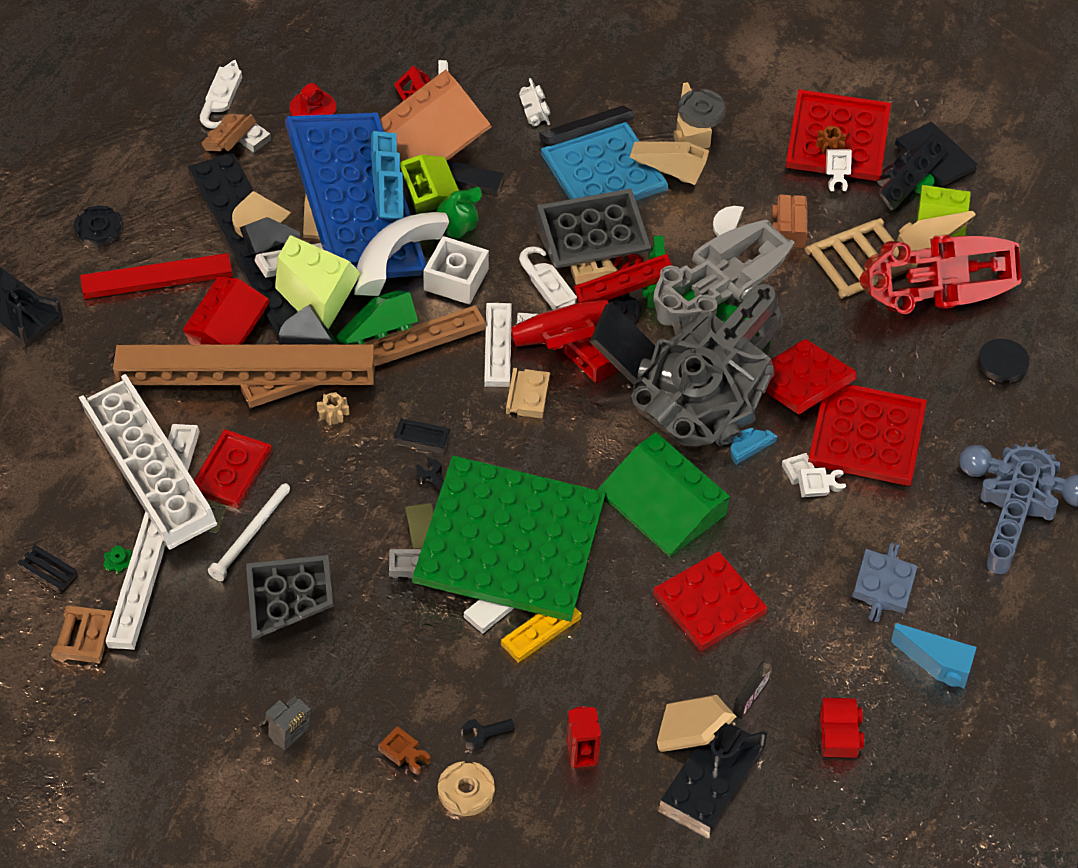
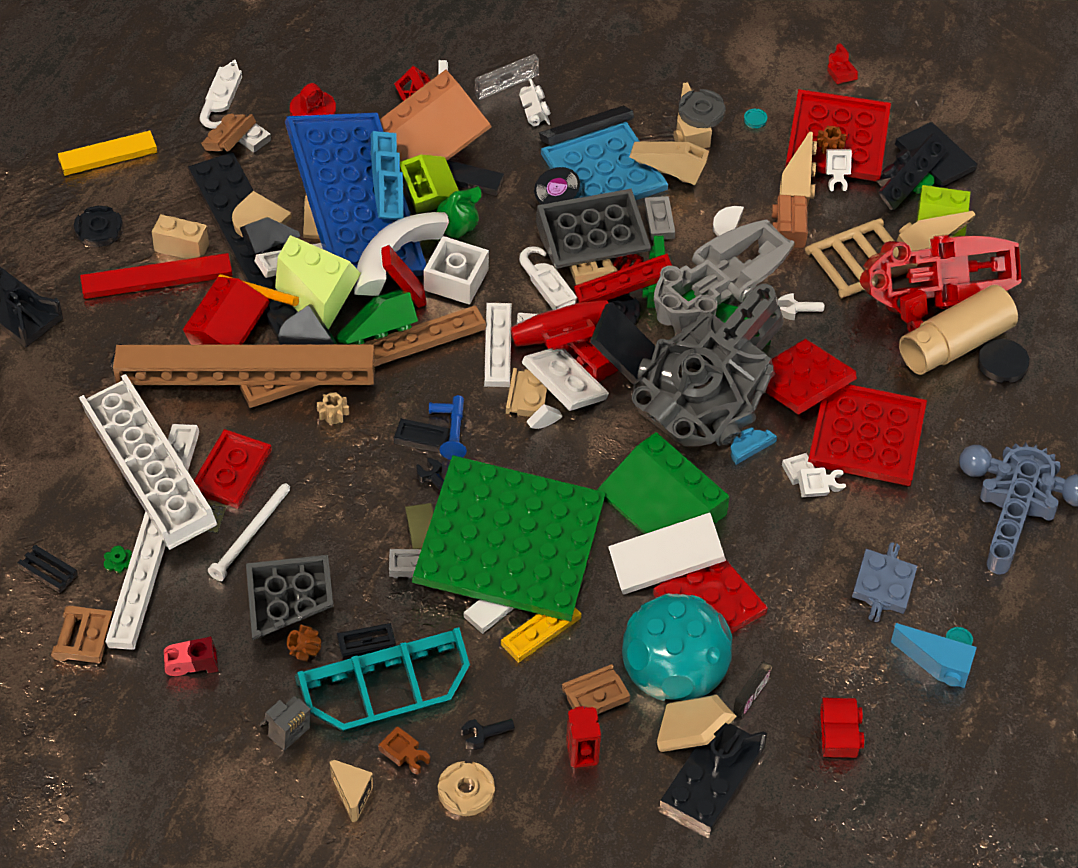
(107, 153): none -> yellow tile
(180, 237): none -> tan brick
(191, 657): none -> leg
(273, 294): none -> light orange bar
(304, 643): none -> dark orange gear
(352, 785): none -> tan slope
(367, 643): none -> black tile
(391, 657): none -> teal plate
(403, 275): none -> red tile
(453, 446): none -> blue piece
(506, 77): none -> clear tile
(544, 417): none -> white tile
(557, 185): none -> black tile
(565, 378): none -> white tile
(597, 689): none -> medium nougat plate
(659, 217): none -> light grey plate
(666, 553): none -> white tile
(677, 647): none -> teal rock
(755, 118): none -> teal piece
(794, 306): none -> white bar
(800, 169): none -> tan slope
(839, 66): none -> red slope
(913, 308): none -> red plate
(959, 329): none -> tan piece
(960, 634): none -> teal piece

